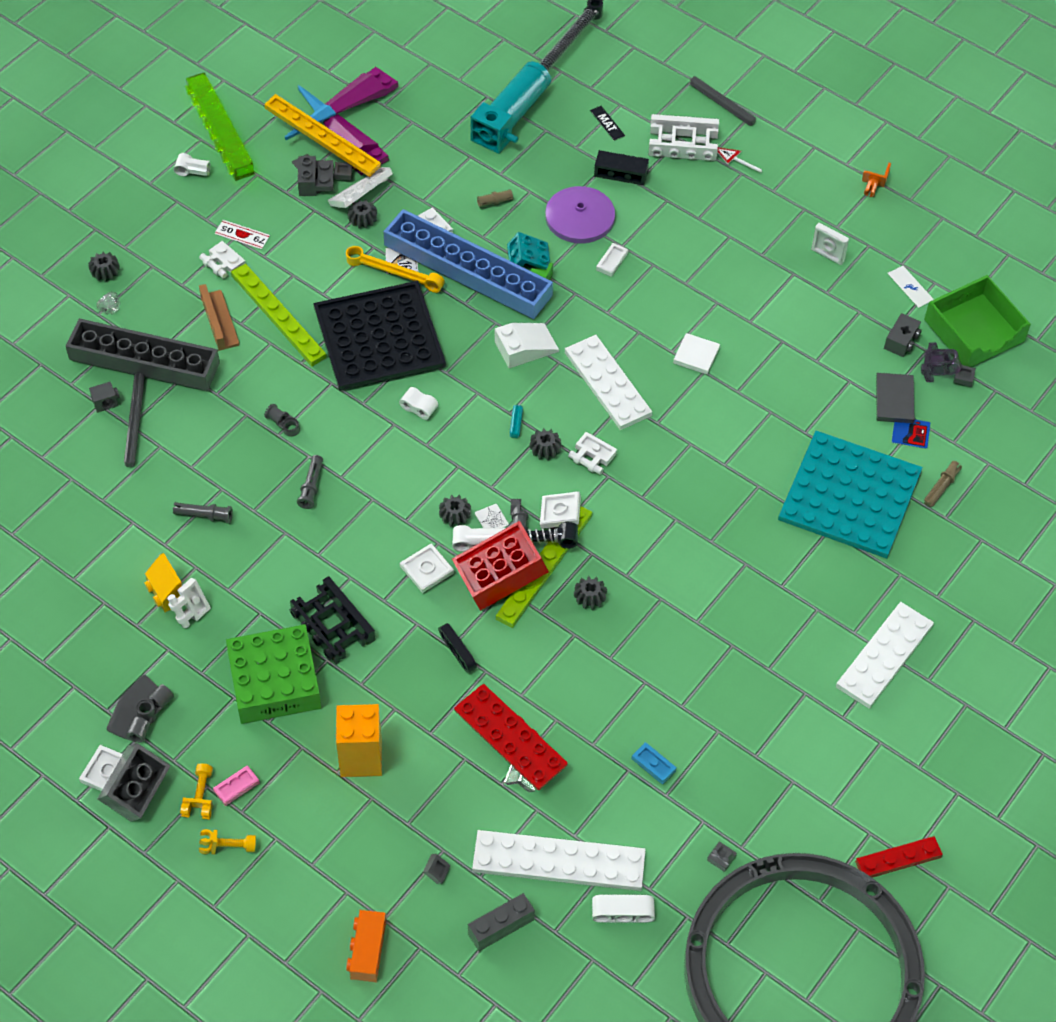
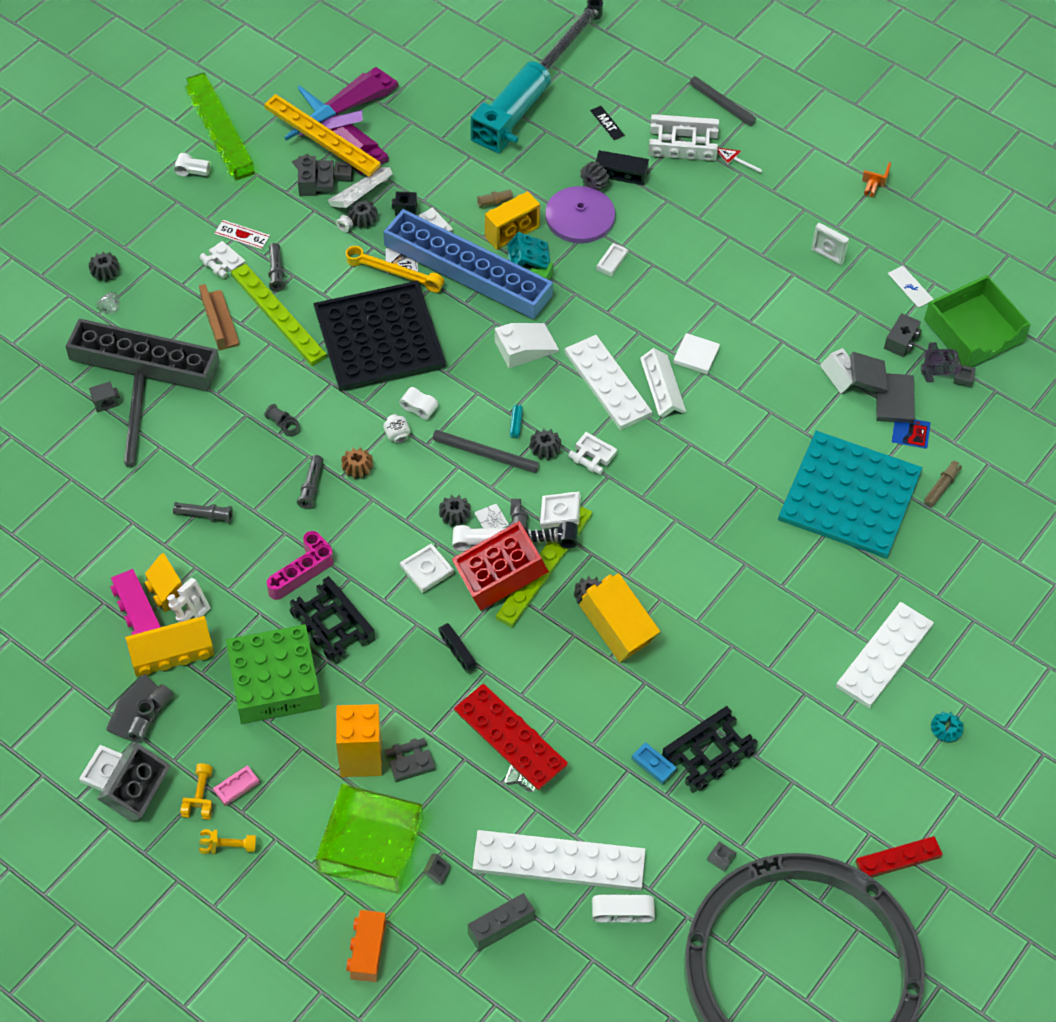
(134, 602): none -> dark pink brick
(170, 646): none -> yellow slope
(276, 272): none -> dark grey pin
(280, 582): none -> dark pink beam
(341, 120): none -> medium lavender sticker
(344, 223): none -> white bush
(357, 463): none -> medium nougat gear
(369, 838): none -> clear neon green piece
(396, 428): none -> white head
(405, 201): none -> black brick
(410, 765): none -> dark grey plate
(485, 451): none -> dark grey axle
(511, 217): none -> yellow brick
(594, 175): none -> dark grey gear
(618, 617): none -> yellow brick
(662, 382): none -> white panel
(702, 735): none -> black fence
(838, 369): none -> white panel
(868, 372): none -> dark grey tile
(953, 732): none -> teal gear

